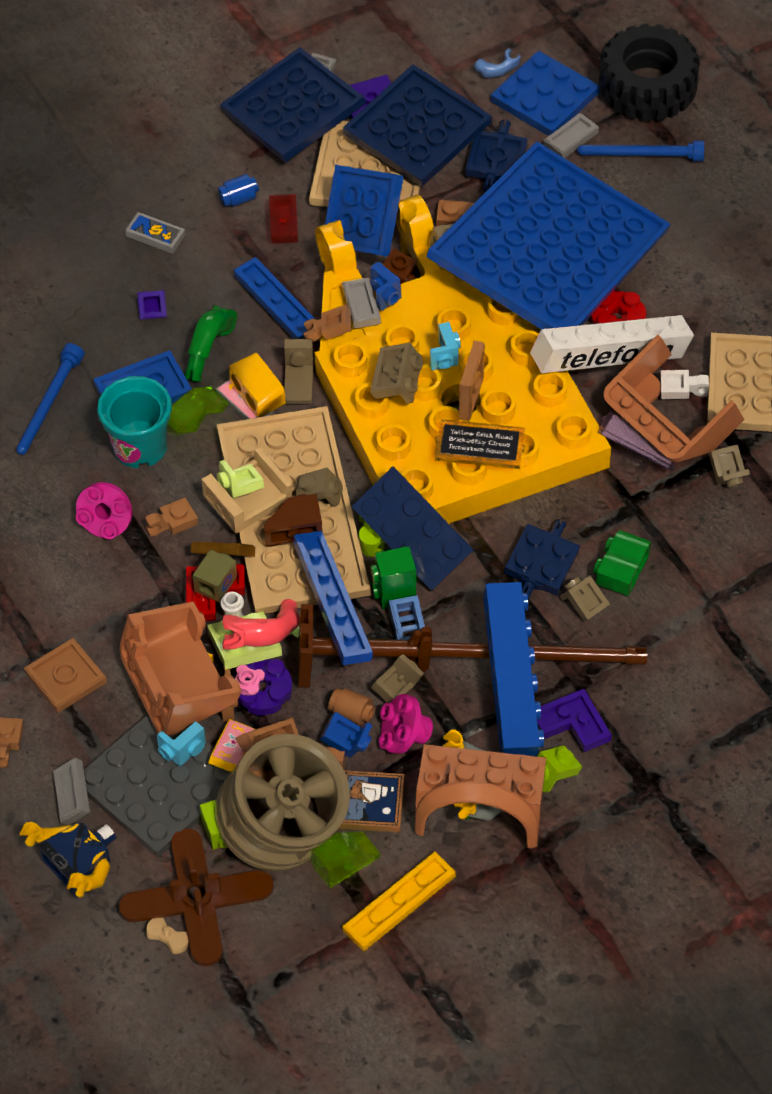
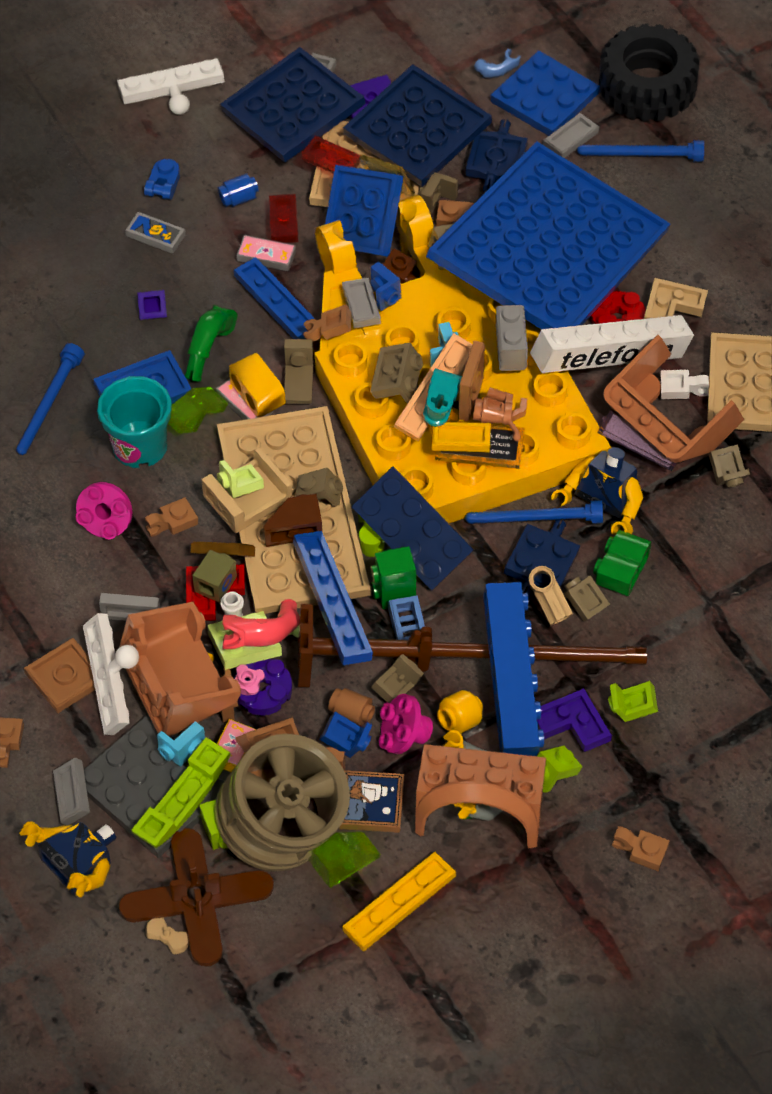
(105, 671): none -> white plate
(119, 606): none -> light grey tile
(163, 179): none -> blue plate
(171, 82): none -> white plate
(184, 796): none -> lime slope
(268, 252): none -> tile
(327, 155): none -> clear red plate
(379, 165): none -> clear yellow piece
(438, 186): none -> dark tan bracket
(441, 395): none -> teal piece
(452, 360): none -> light nougat tile
(460, 711): none -> yellow head
(462, 437): none -> yellow tile
(497, 409): none -> nougat piece
(511, 337): none -> light grey brick
(551, 597): none -> tan piece
(592, 512): none -> blue piece
(609, 480): none -> torso
(633, 701): none -> lime bracket
(645, 849): none -> medium nougat plate
(672, 297): none -> tan plate

